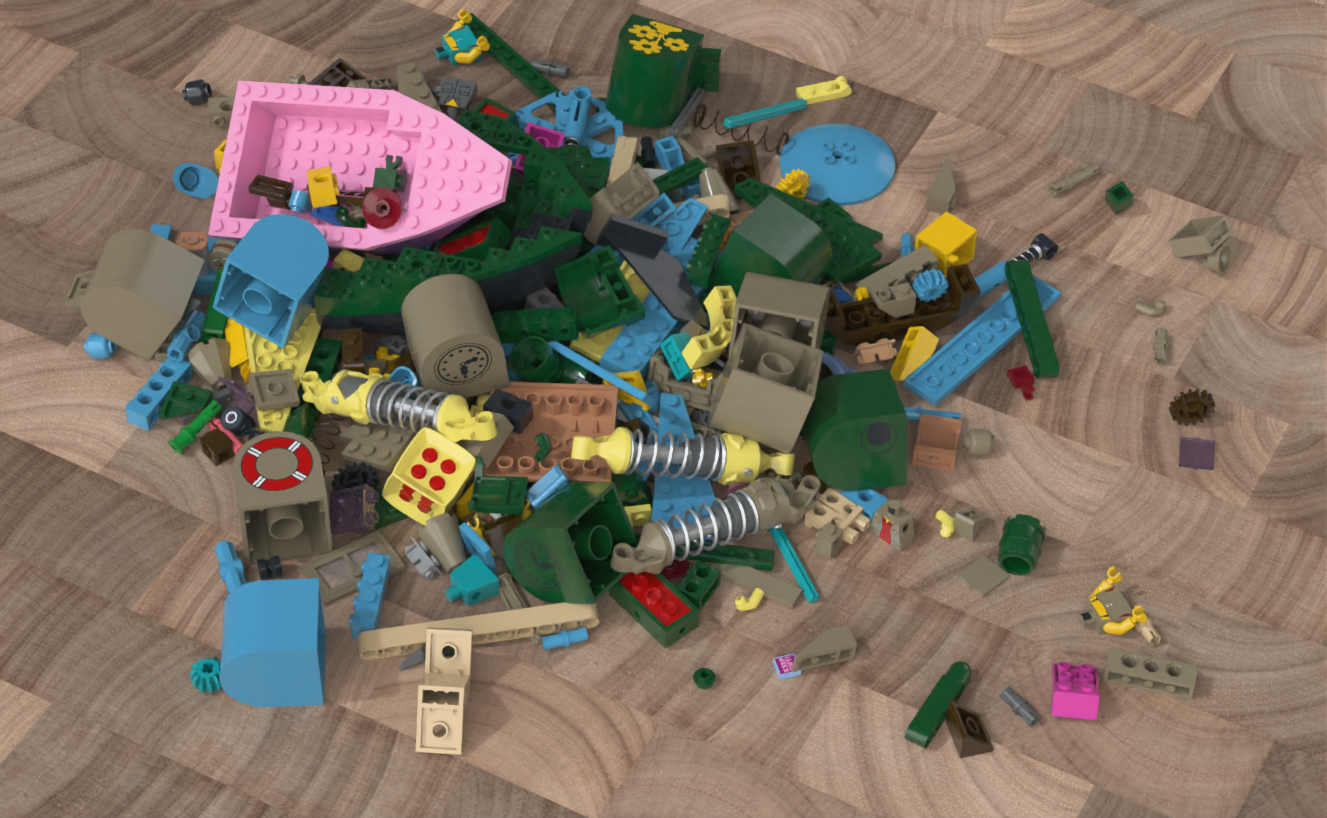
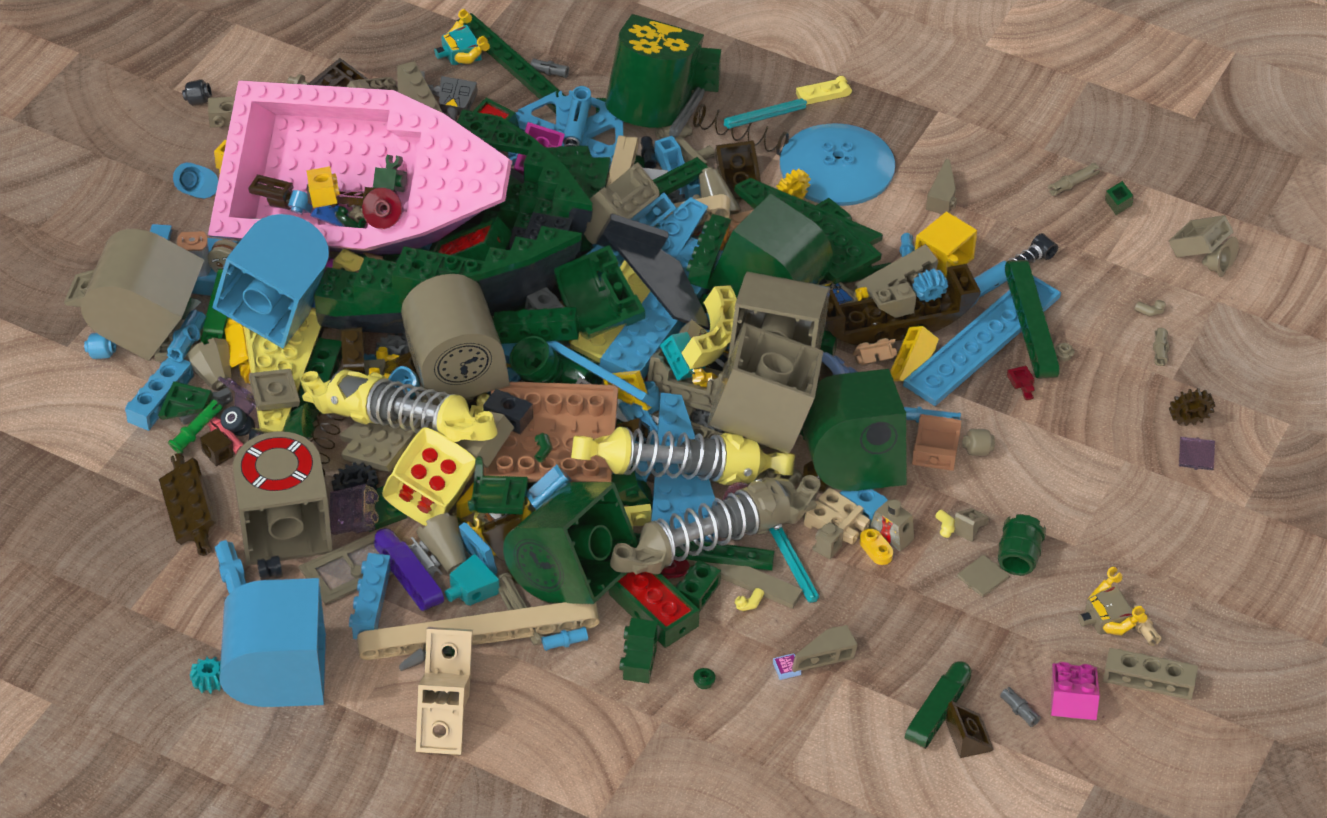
(188, 503): none -> dark brown plate
(408, 570): none -> dark purple piece
(639, 650): none -> dark green brick
(873, 544): none -> yellow plate
(1064, 351): none -> dark tan plate

